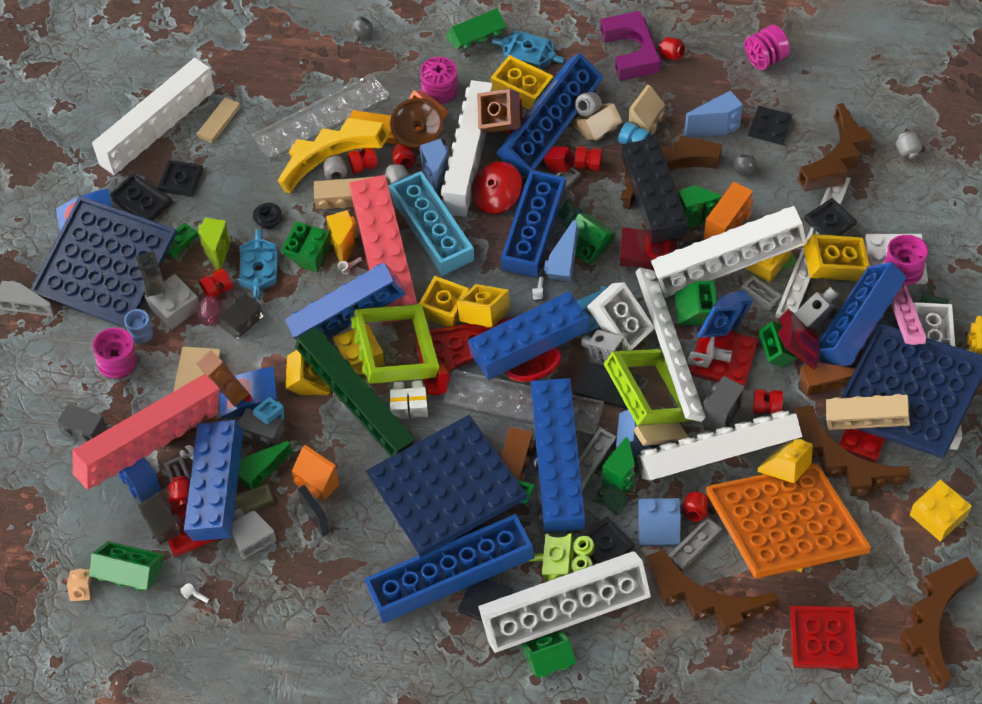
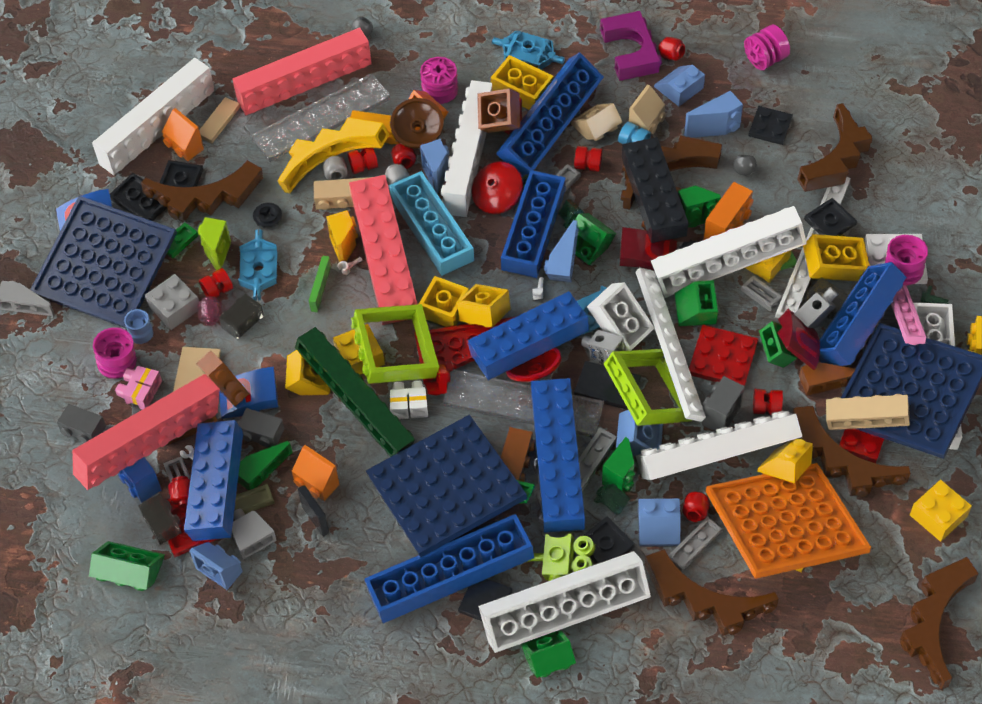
(78, 585): light nougat bracket -> none
(141, 386): none -> bright pink hips
(150, 274): clear smoke brick -> none
(182, 135): none -> orange slope
(188, 590): white hand -> none
(207, 198): none -> reddish brown arch
(216, 564): none -> medium blue slope
(269, 410): dark azure bracket -> none
(302, 71): none -> coral brick
(307, 246): green slope -> none
(319, 284): none -> bright green tile
(335, 309): brick -> none
(476, 29): green slope -> none
(559, 159): red brick -> none
(588, 104): light grey head -> none
(660, 433): tan tile -> none
(681, 84): none -> medium blue slope
(712, 353): light grey bracket -> none
(726, 314): blue slope -> none
(823, 637): red plate -> none
(908, 145): light grey head -> none

